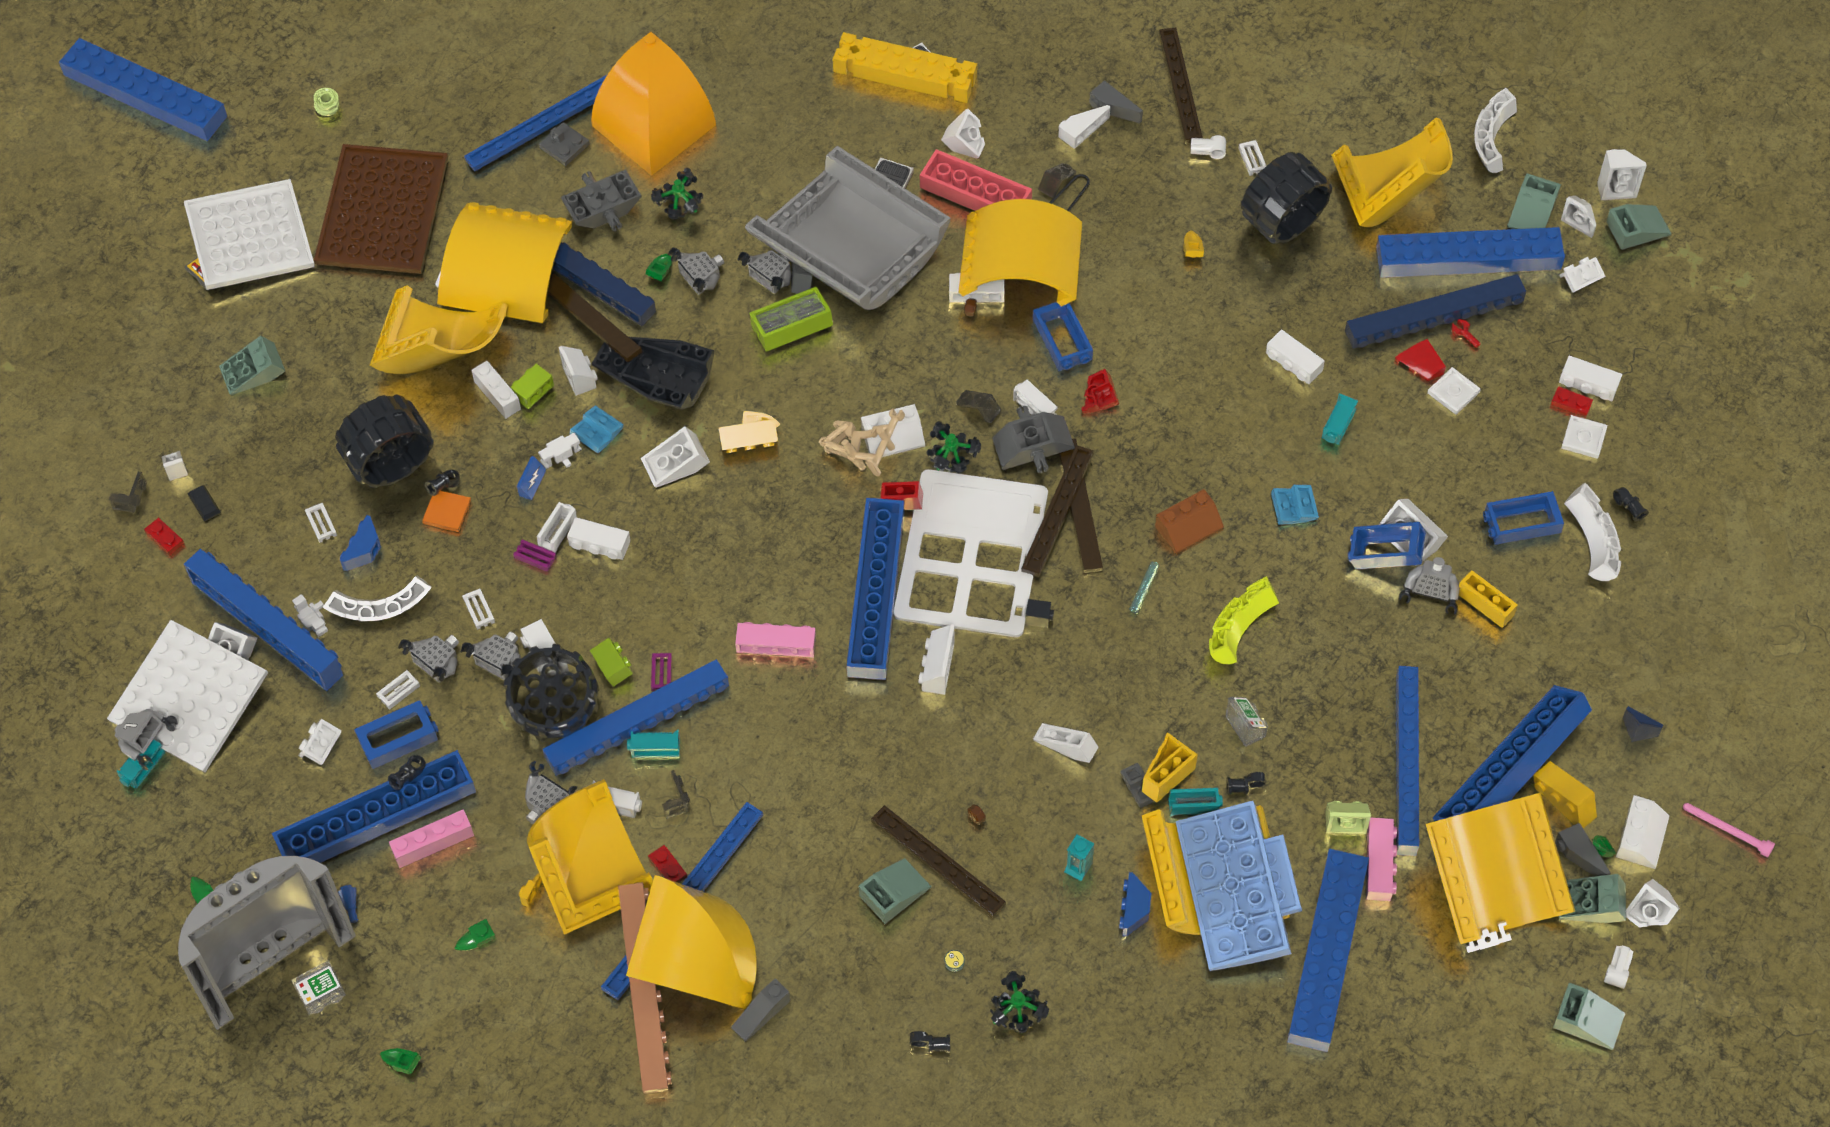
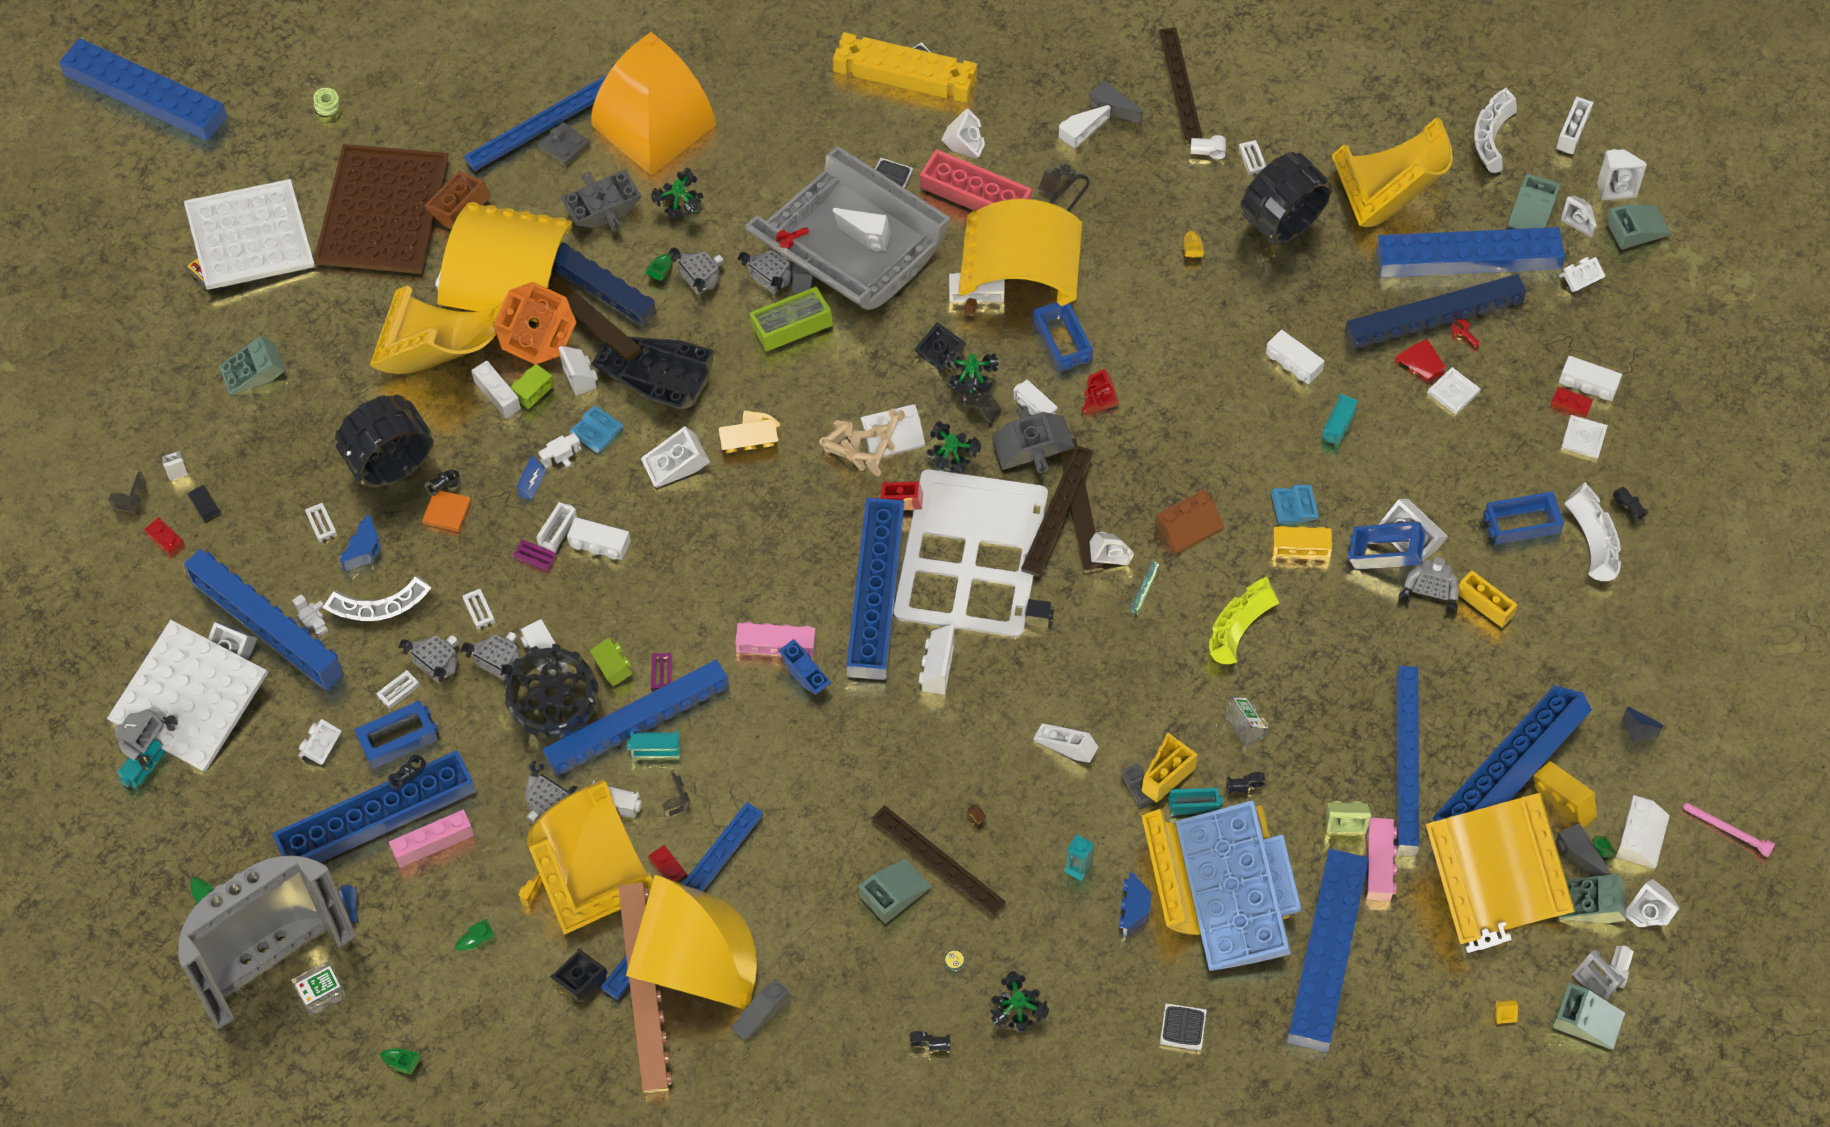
(455, 195): none -> dark orange slope
(553, 326): none -> orange piece
(580, 976): none -> black slope
(789, 237): none -> red bar
(803, 668): none -> blue slope
(867, 228): none -> white slope
(937, 344): none -> black slope
(971, 368): none -> black plant
(1109, 549): none -> white slope
(1183, 1027): none -> tile
(1302, 542): none -> yellow brick
(1506, 1011): none -> yellow tile
(1574, 125): none -> white brick
(1593, 980): none -> light grey plate

